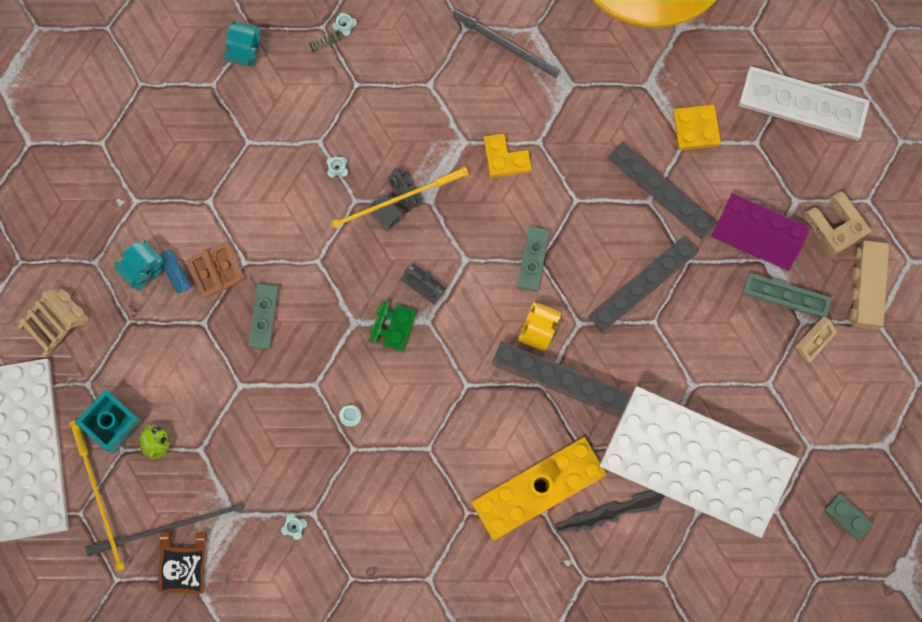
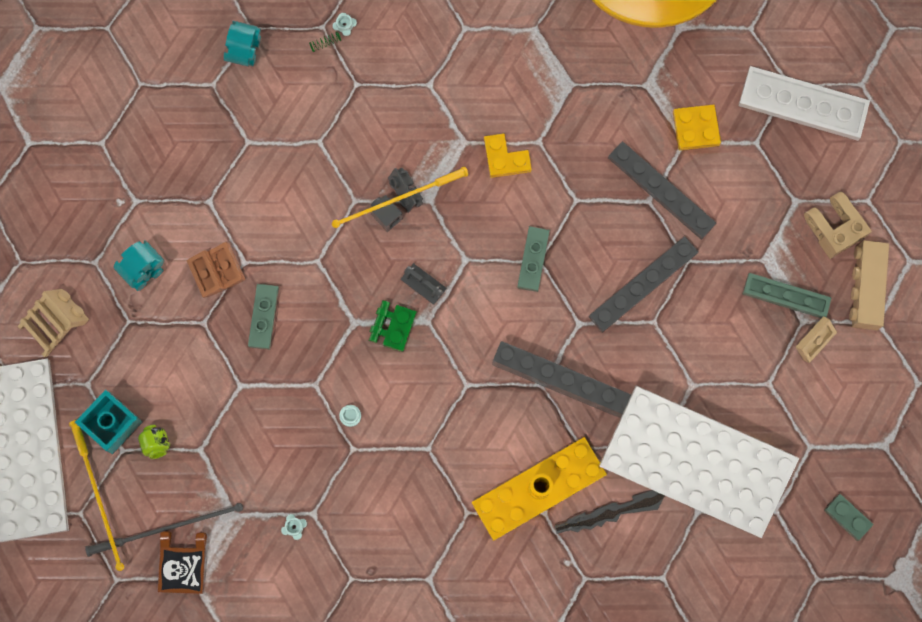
(174, 279): dark azure piece -> none
(337, 161): light aqua plate -> none
(472, 23): dark grey bar -> none
(539, 326): yellow brick -> none
(760, 232): magenta slope -> none

